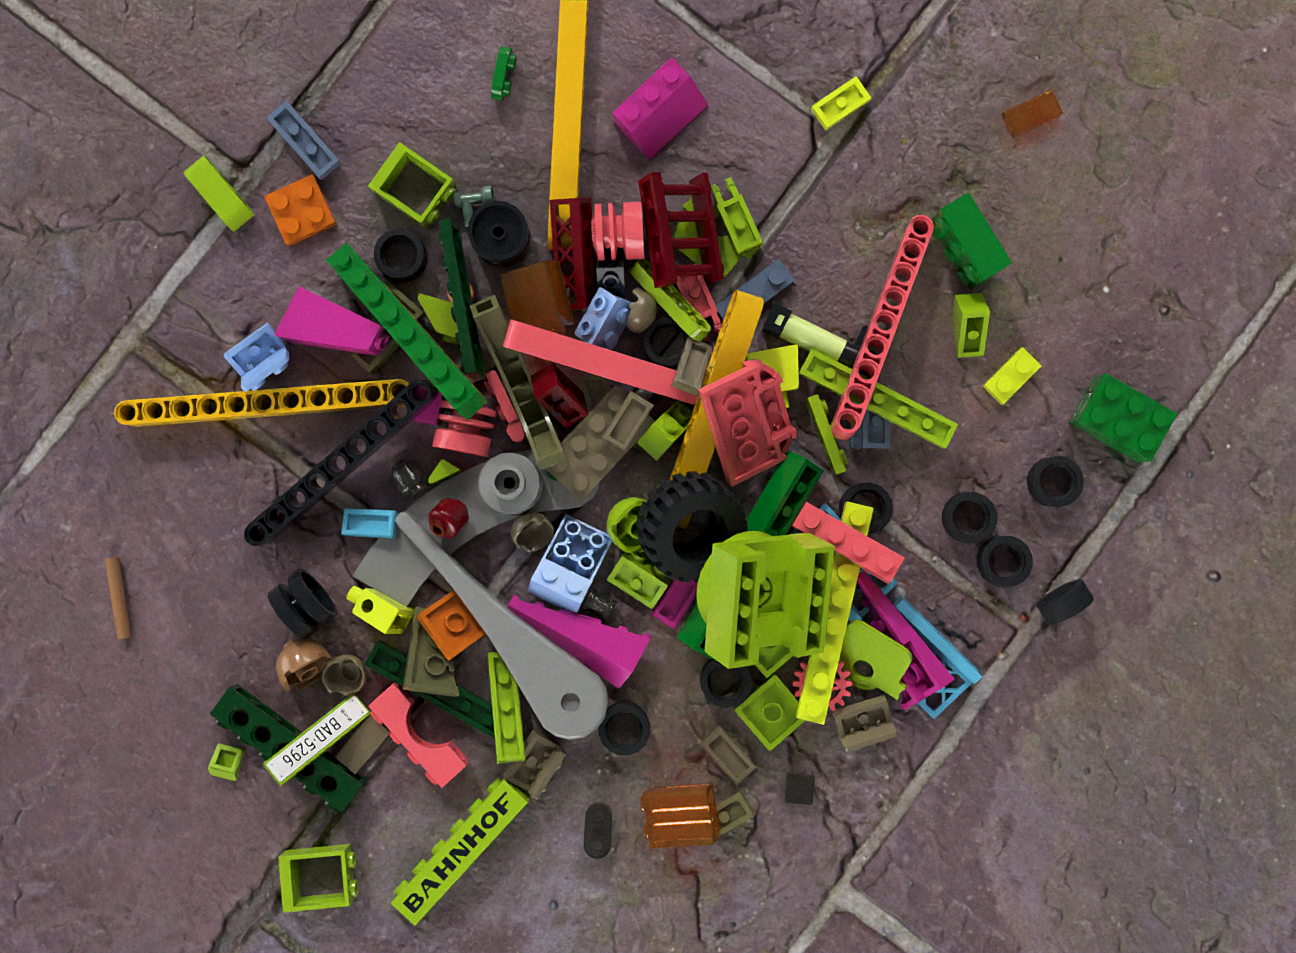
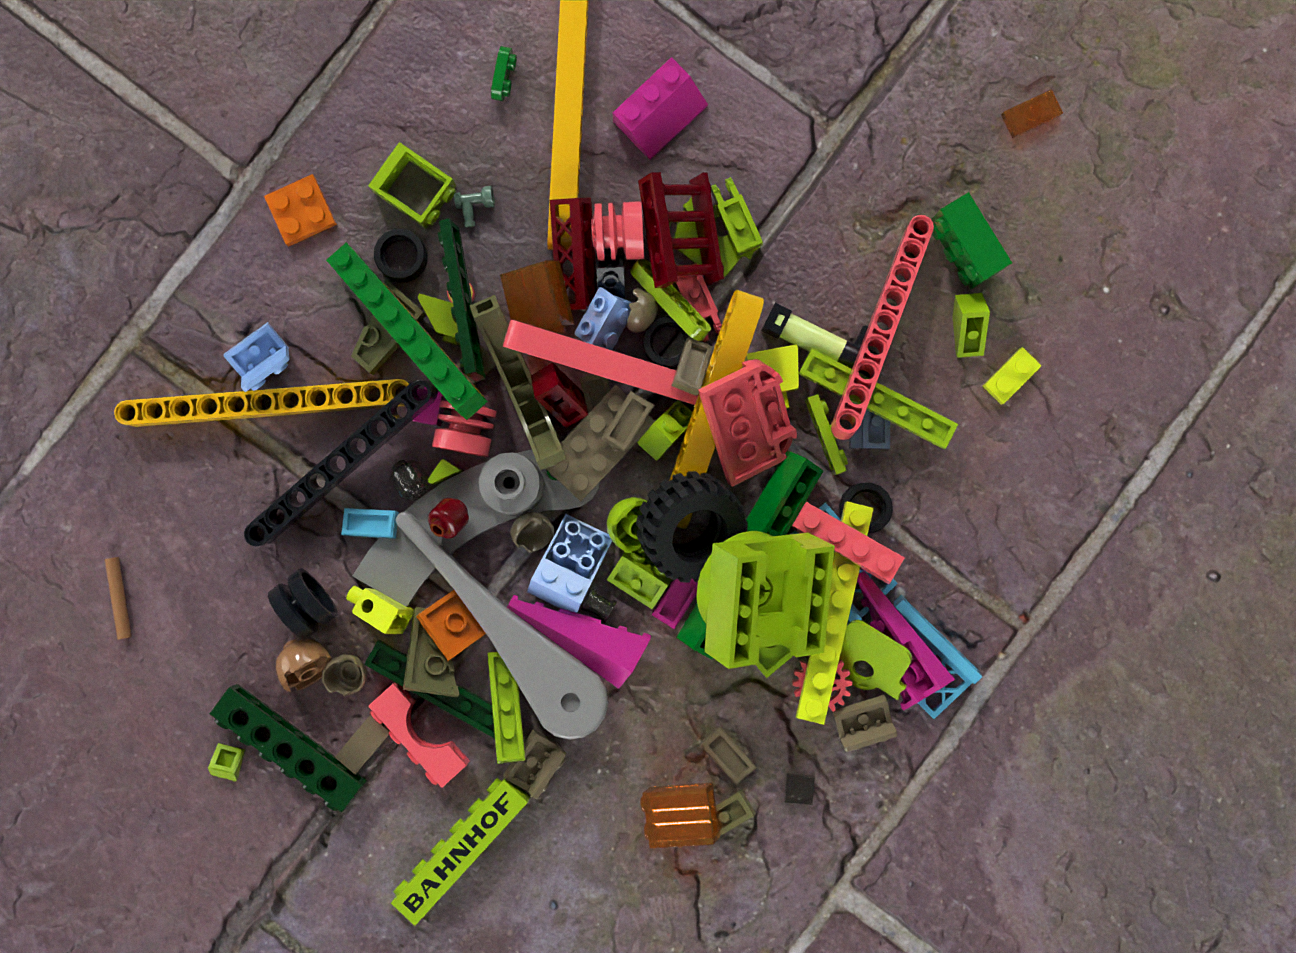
(218, 193): lime beam -> none
(290, 881): lime window -> none
(303, 140): sand blue plate -> none
(316, 739): white tile -> none
(324, 324): dark pink slope -> none
(495, 218): black wheel -> none
(505, 409): coral hinge -> none
(598, 831): clear smoke plate -> none
(625, 749): black tyre -> none
(725, 702): black tyre -> none
(764, 285): sand blue plate -> none
(770, 712): lime plate -> none
(841, 103): neon yellow plate -> none
(989, 511): black tyre -> none
(1020, 575): black tyre -> none
(1065, 602): black tyre -> none
(1074, 472): black tyre -> none
(1123, 418): green brick -> none

